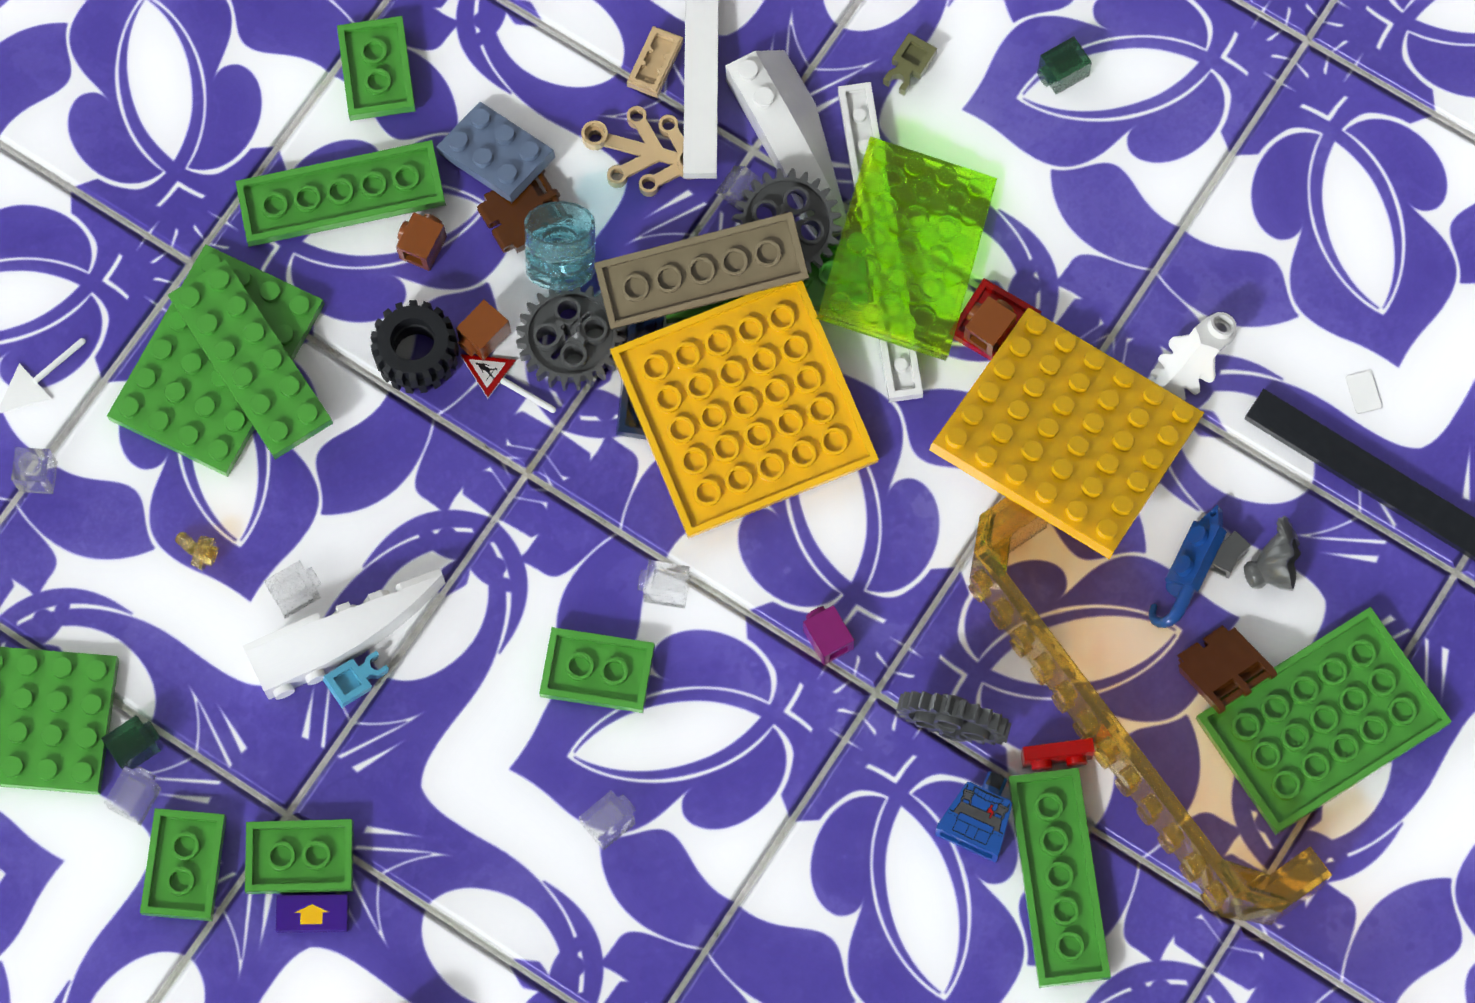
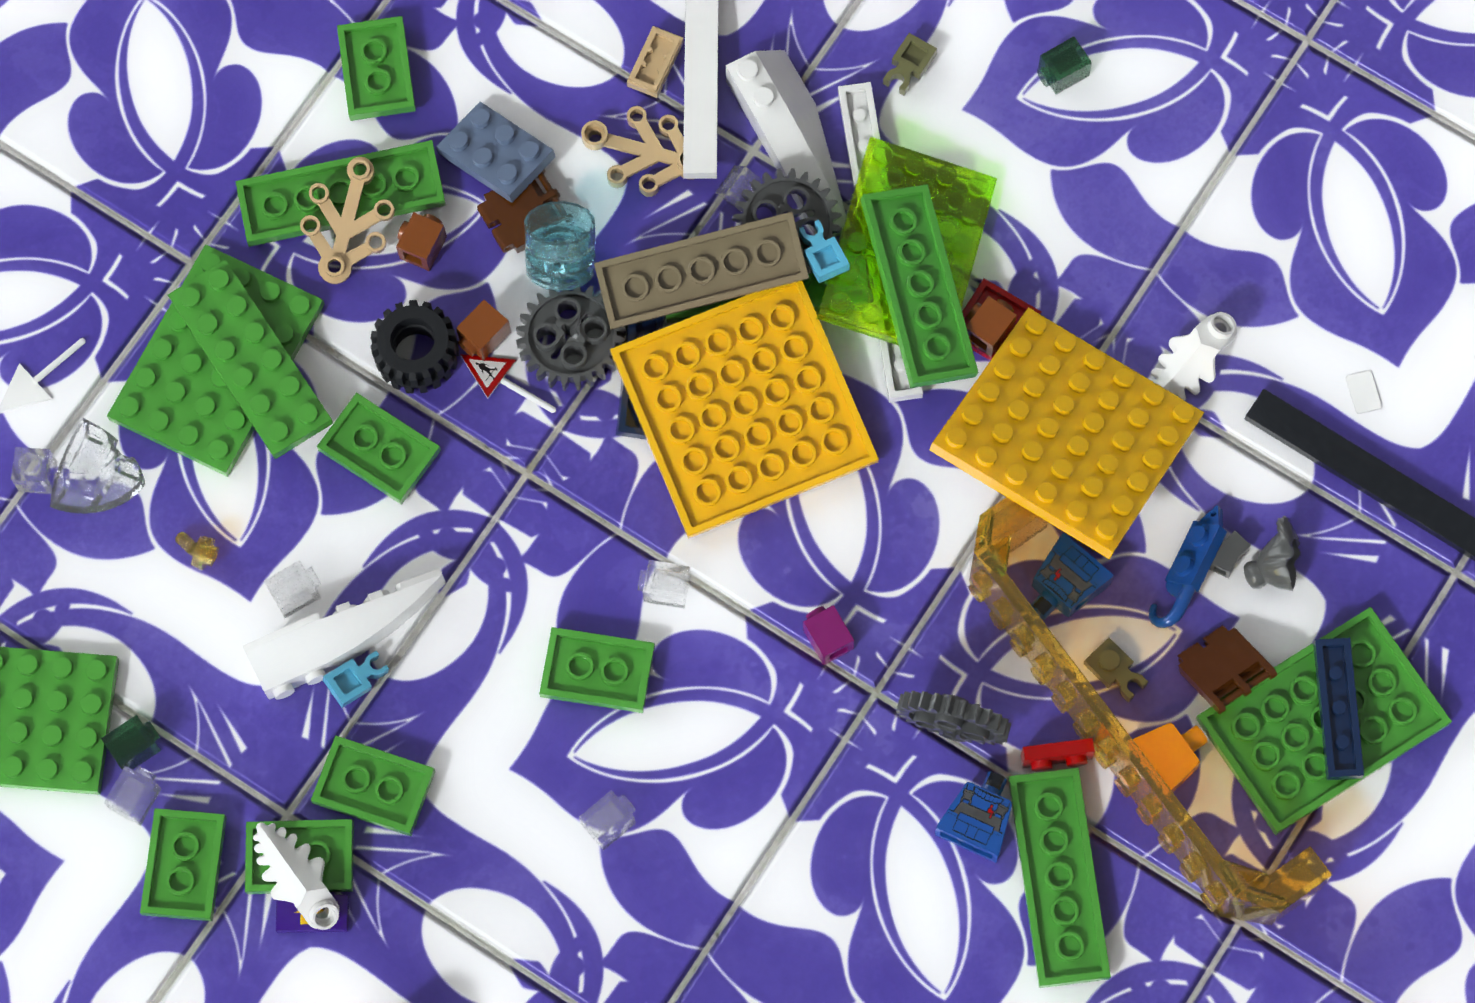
(94, 473): none -> clear brick
(296, 876): none -> white plant
(346, 225): none -> tan plant
(373, 785): none -> bright green plate
(379, 448): none -> bright green plate
(823, 255): none -> medium azure plate
(919, 286): none -> bright green plate
(1068, 579): none -> torso
(1112, 665): none -> olive plate
(1172, 753): none -> light orange torso
(1338, 709): none -> dark blue plate

